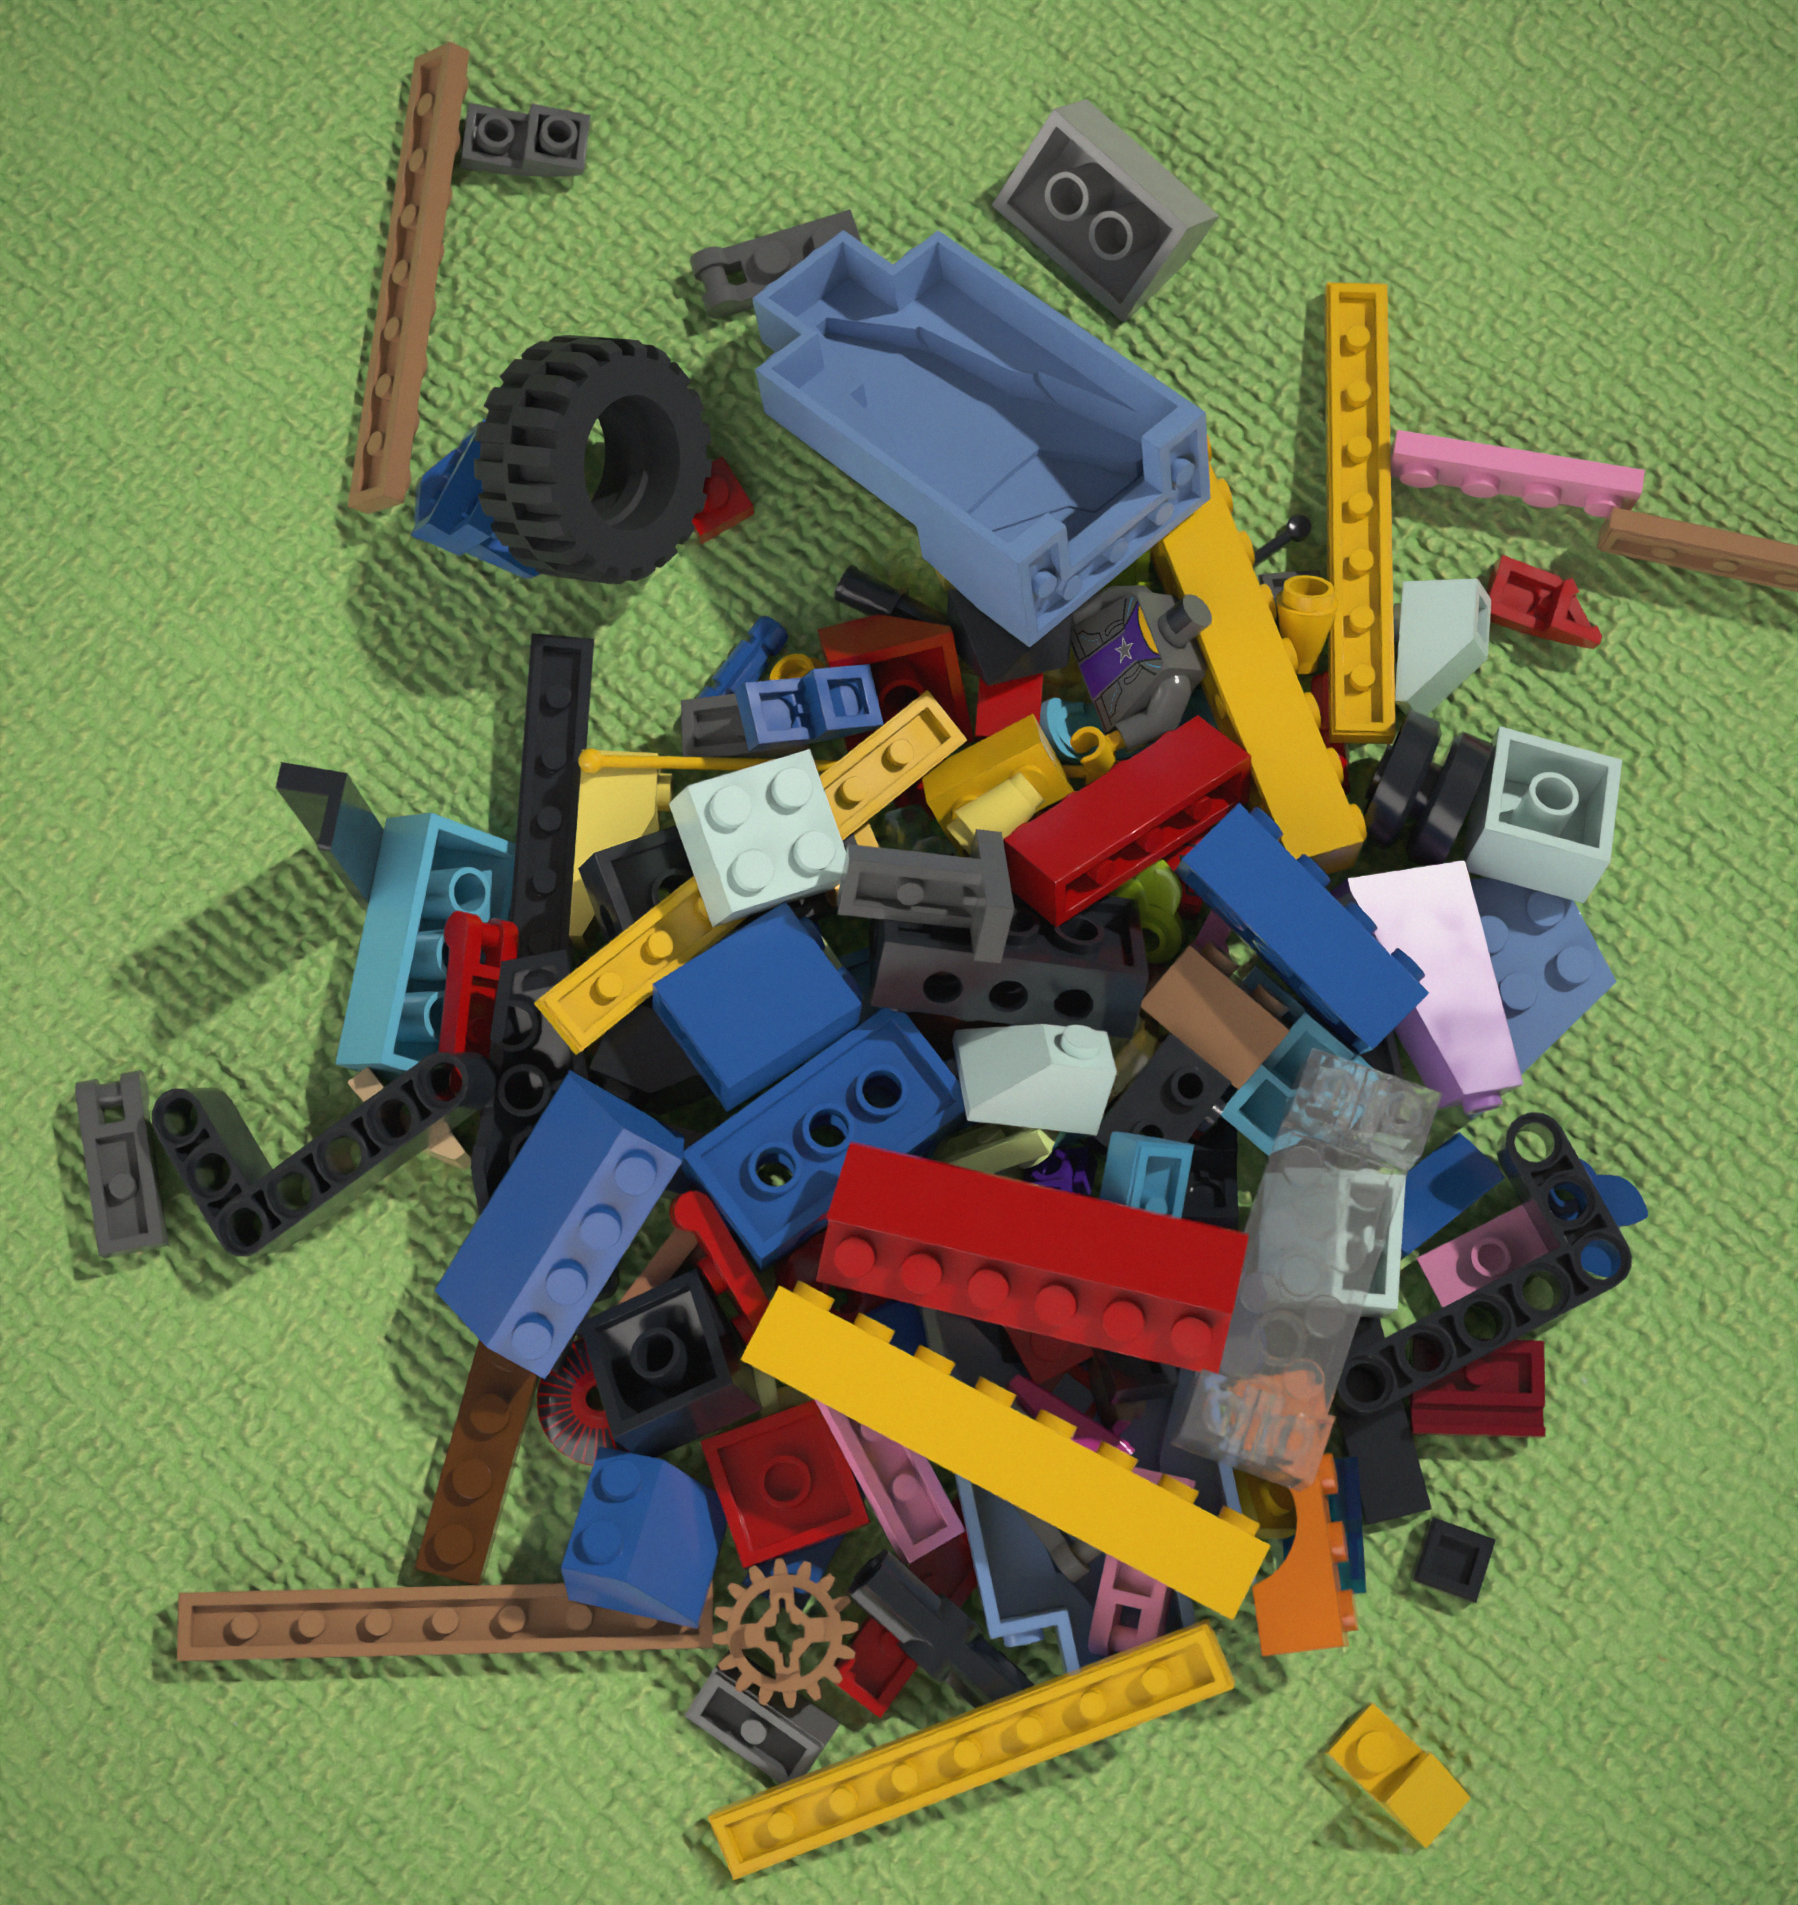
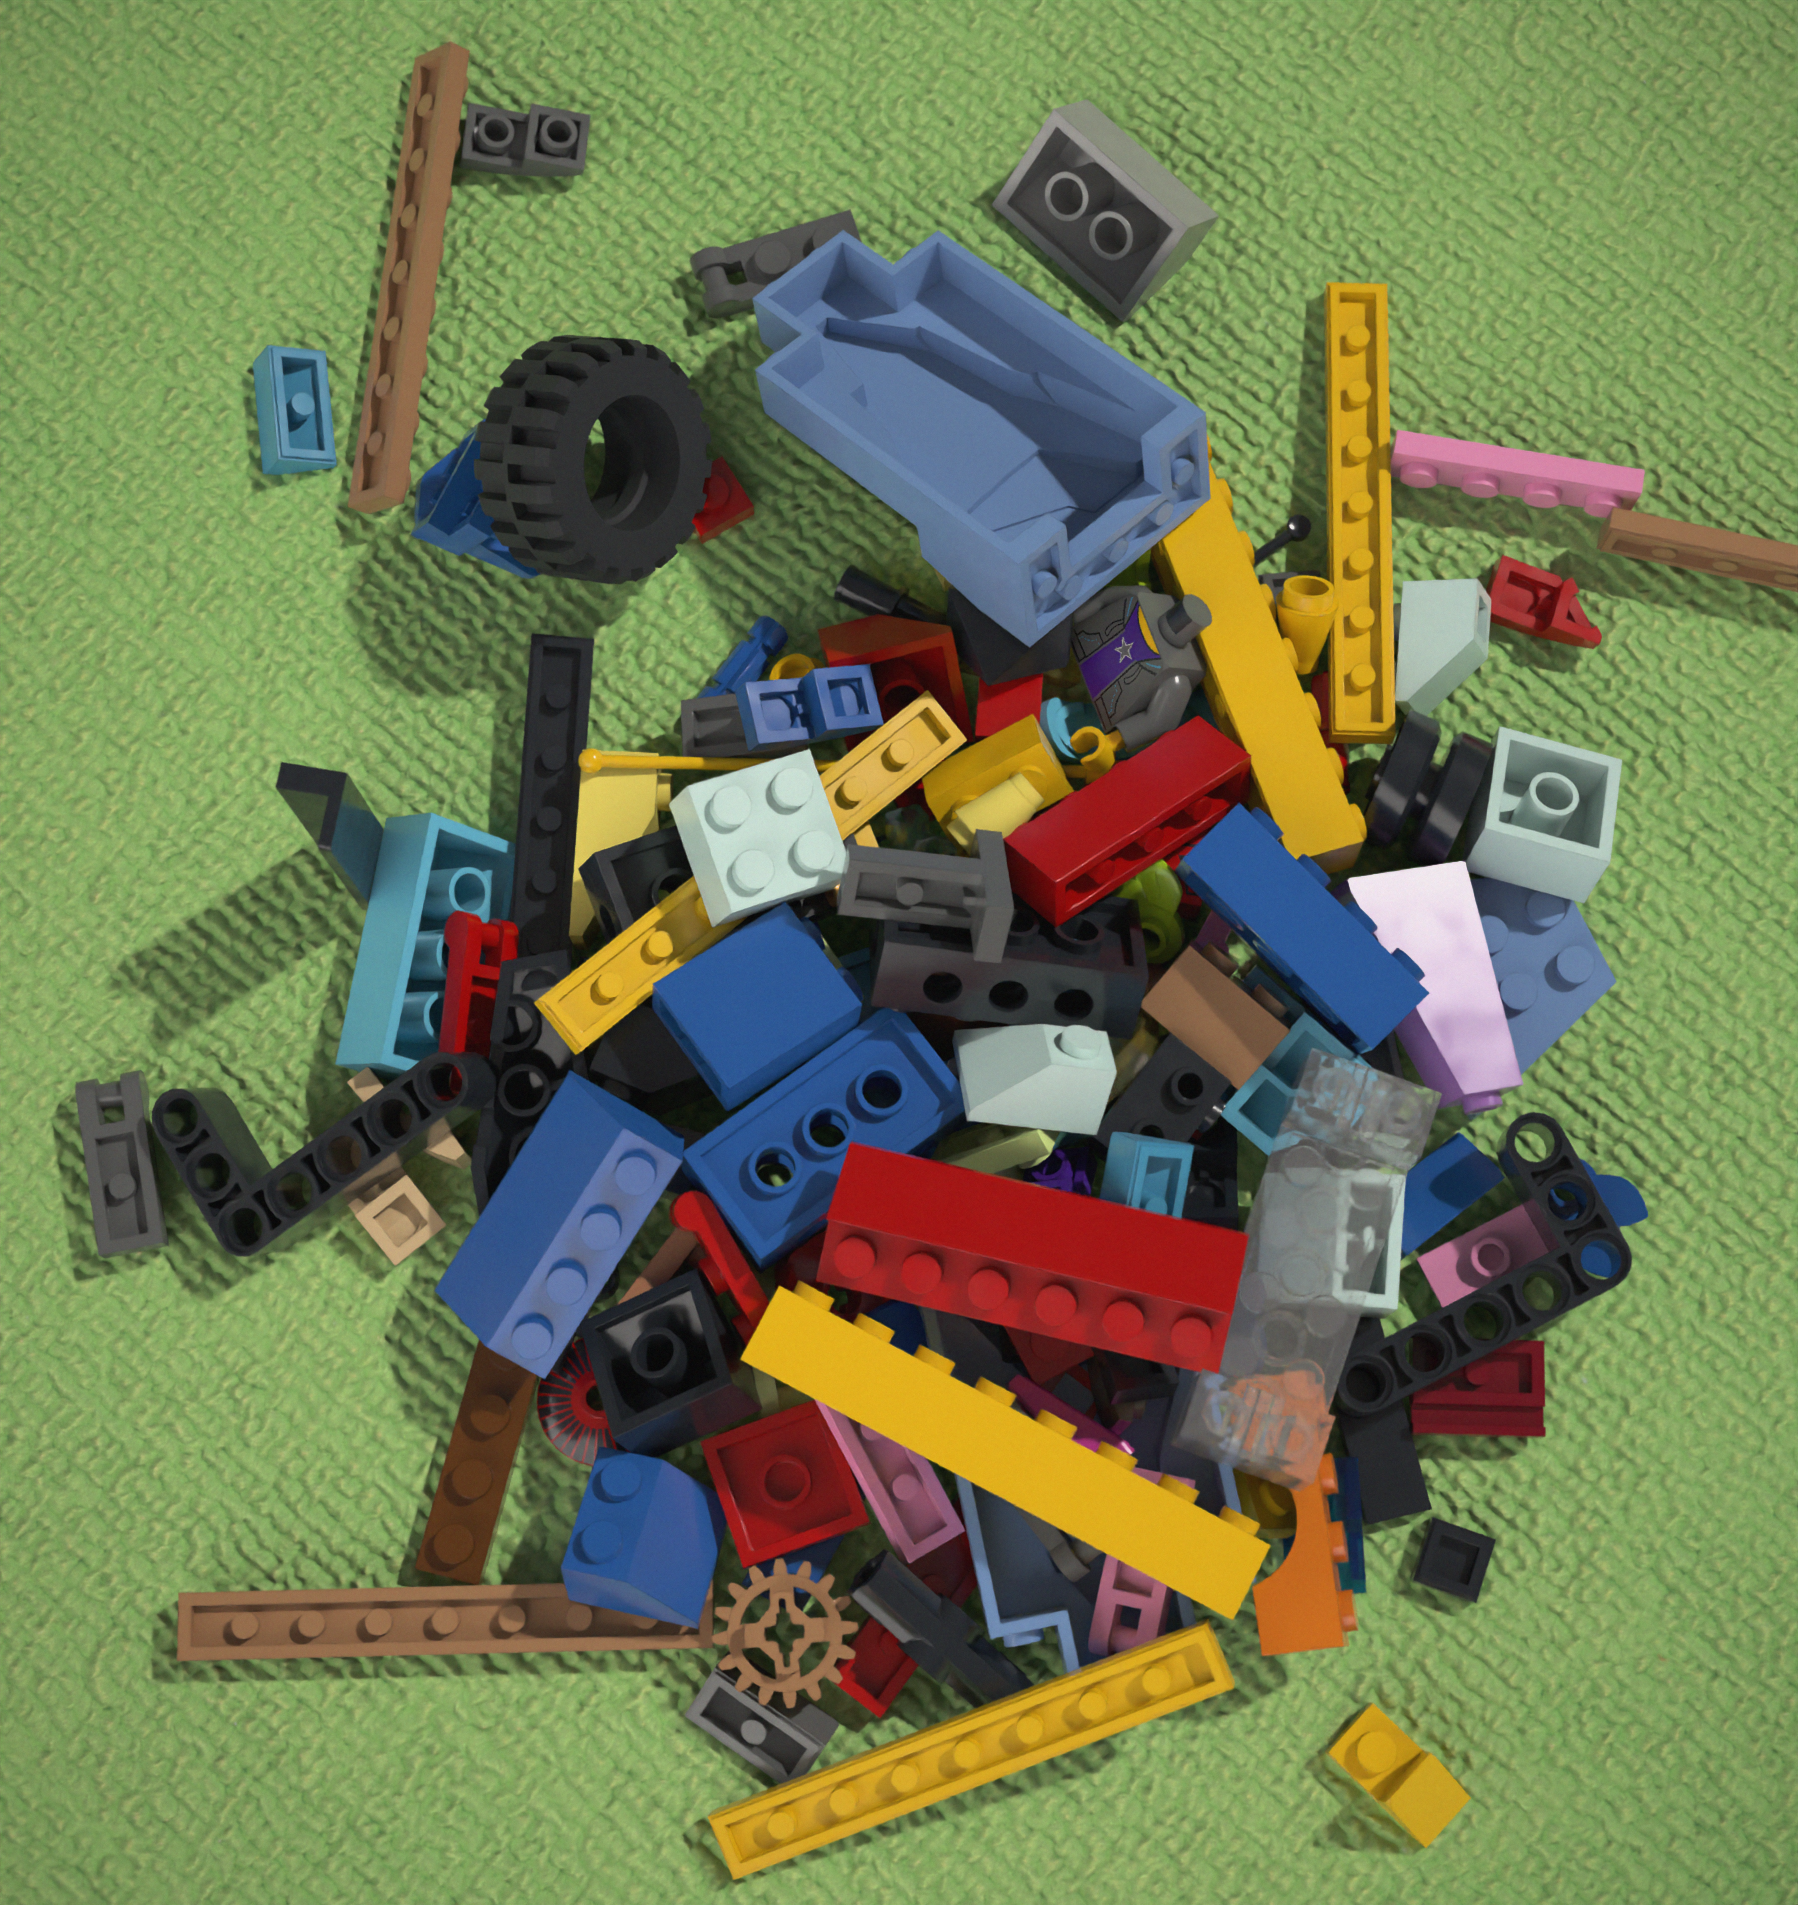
(293, 410): none -> dark azure slope
(395, 1213): none -> tan slope

